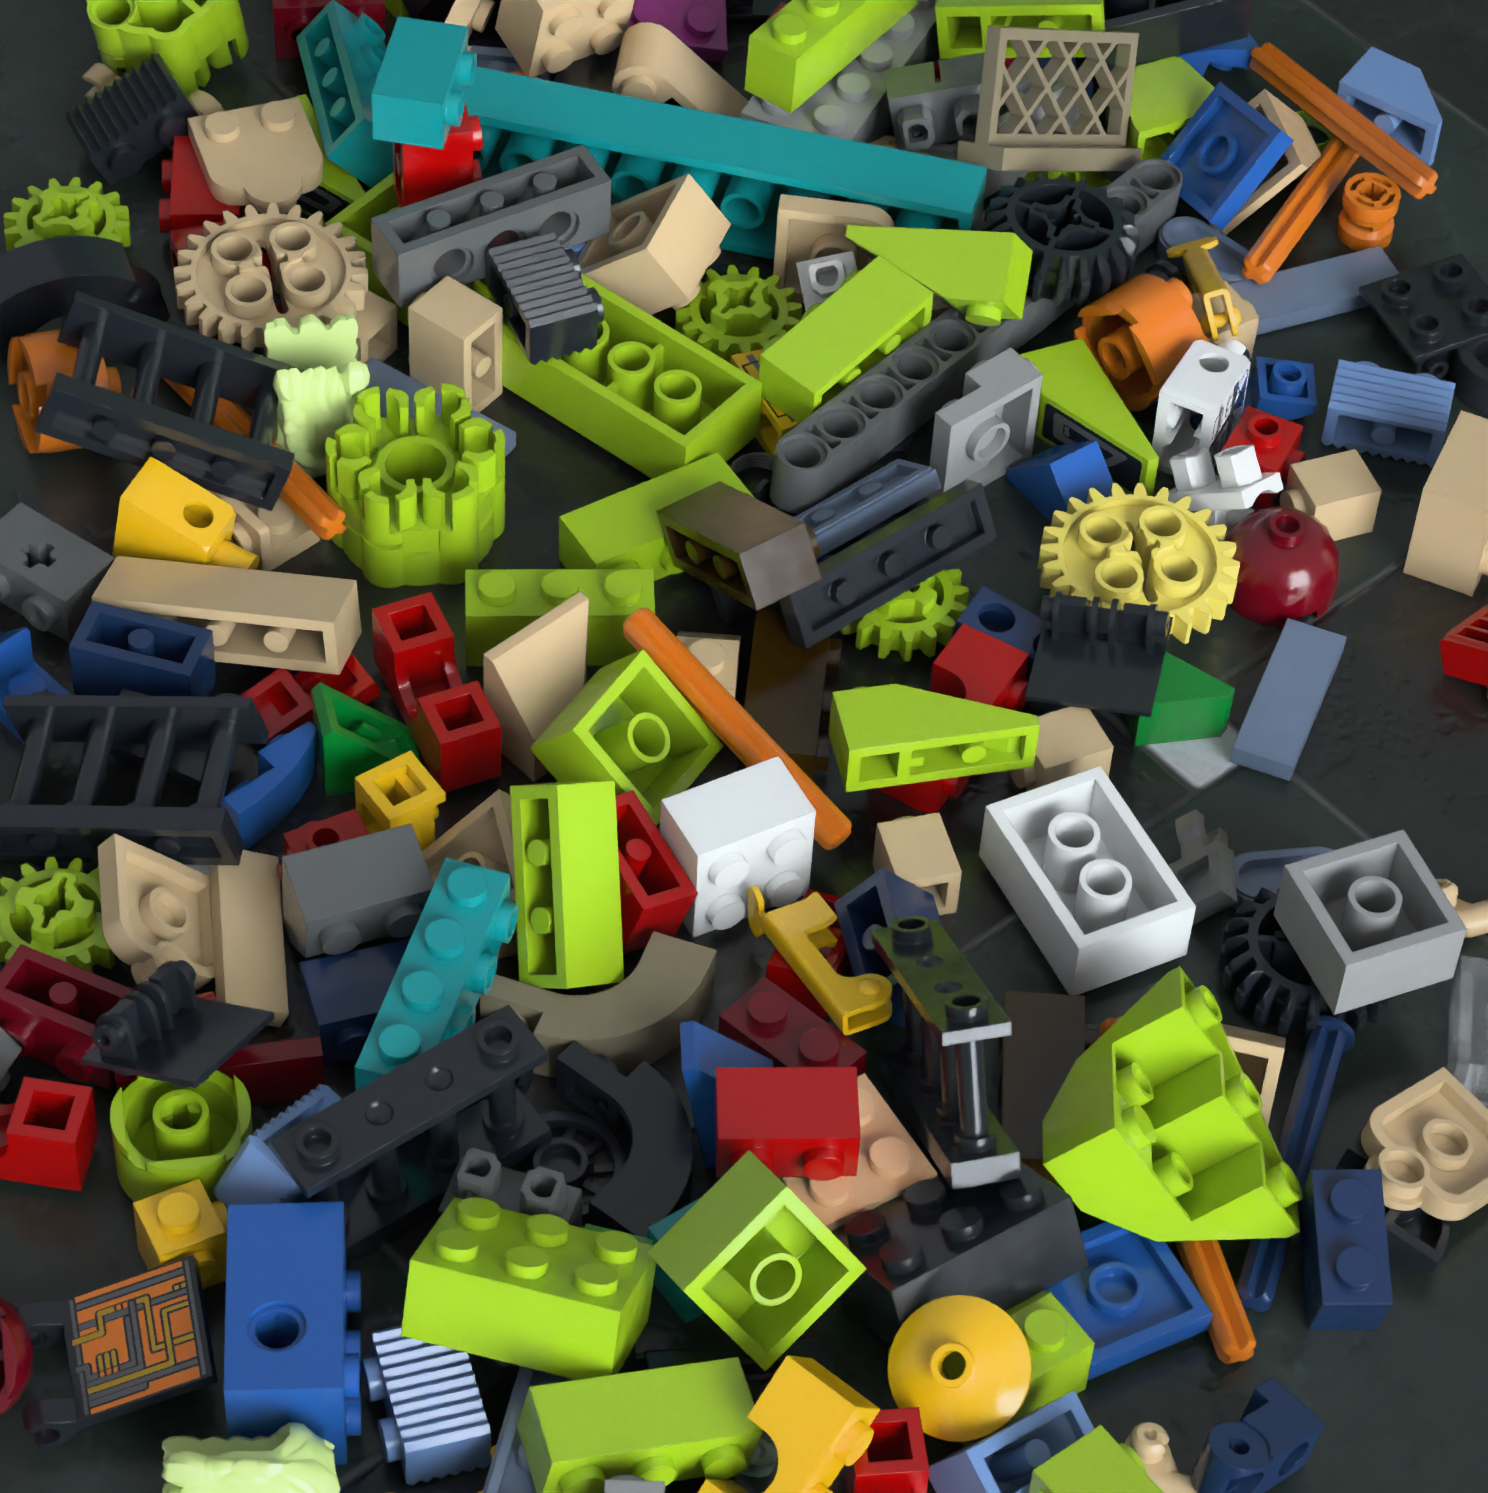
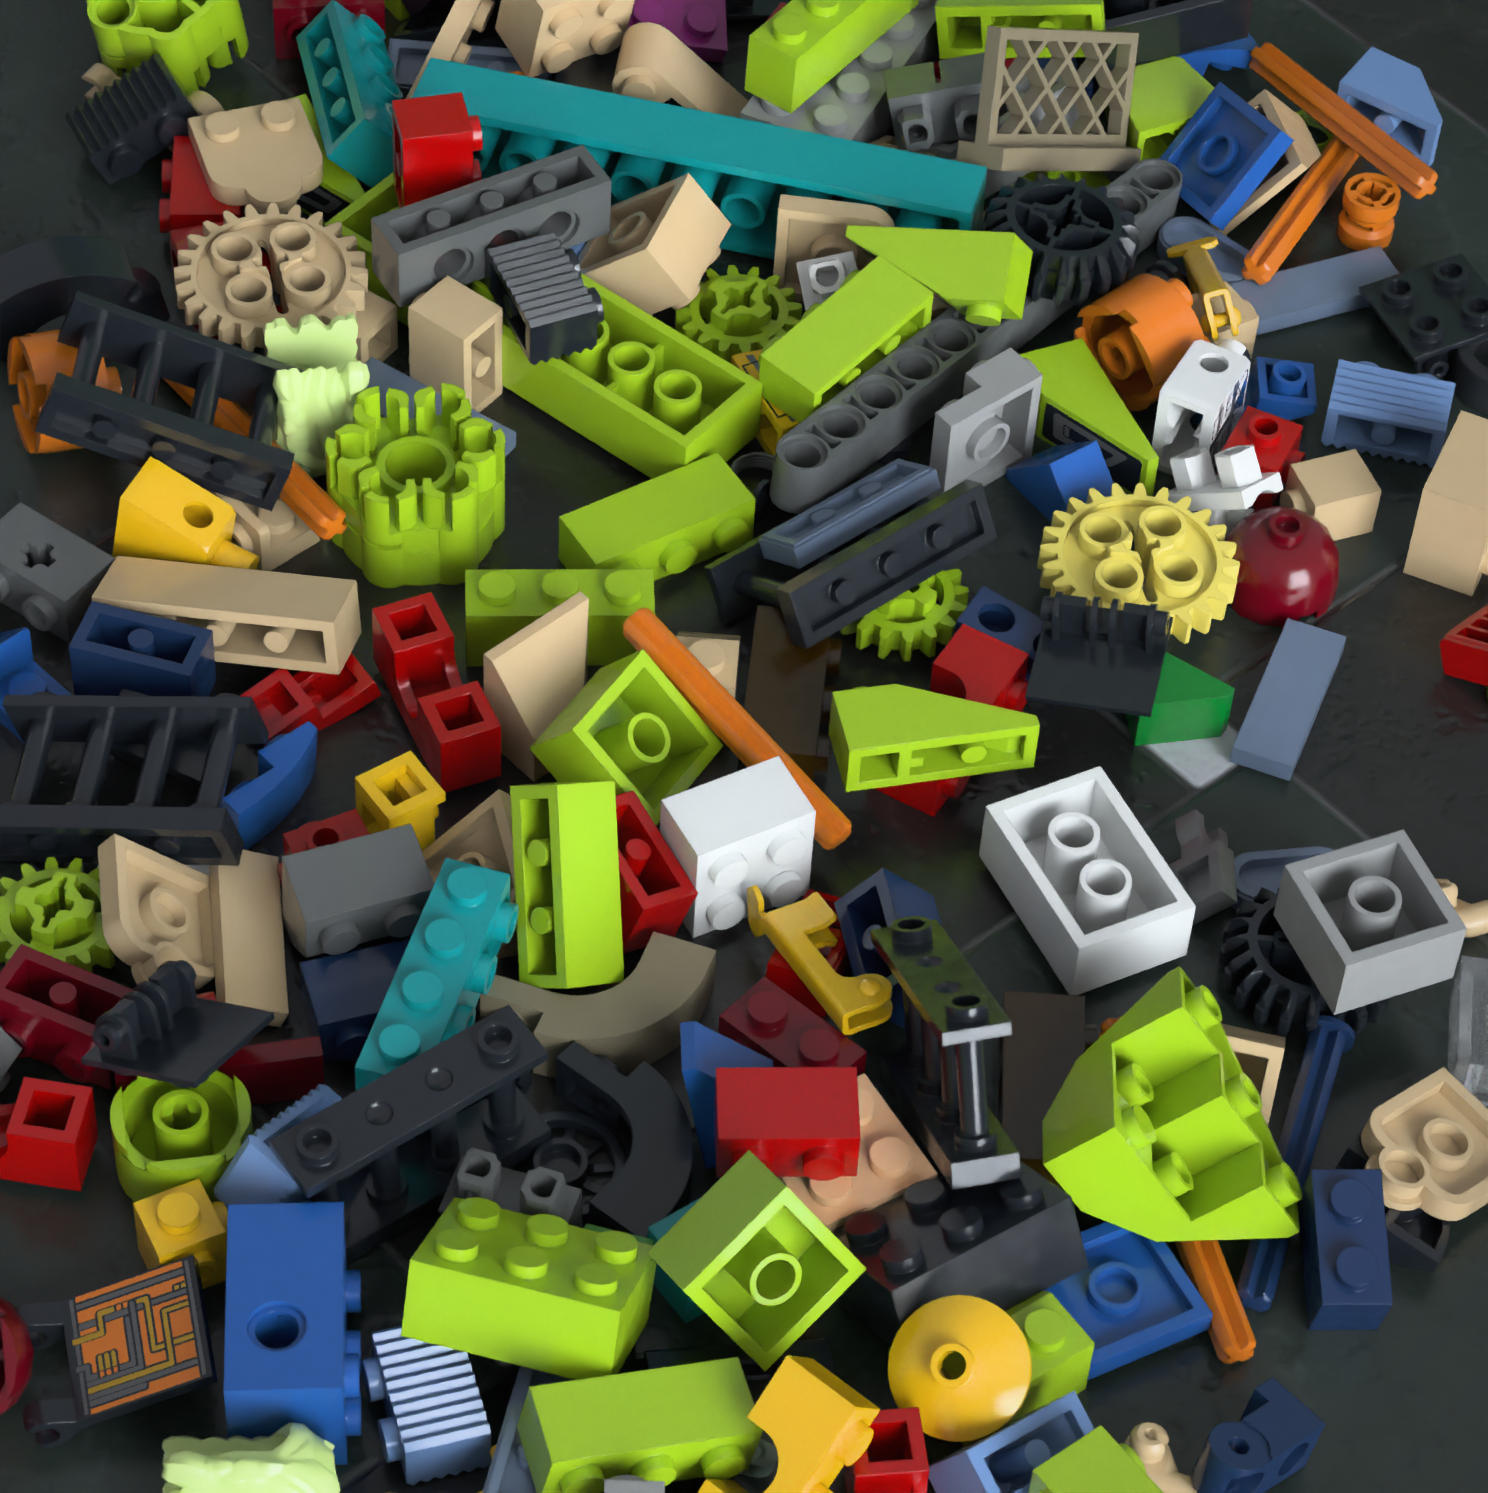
(66, 212): lime gear -> none
(353, 738): green slope -> none
(422, 83): teal brick -> none
(740, 545): dark brown brick -> none
(922, 855): tan brick -> none
(1066, 745): tan brick -> none

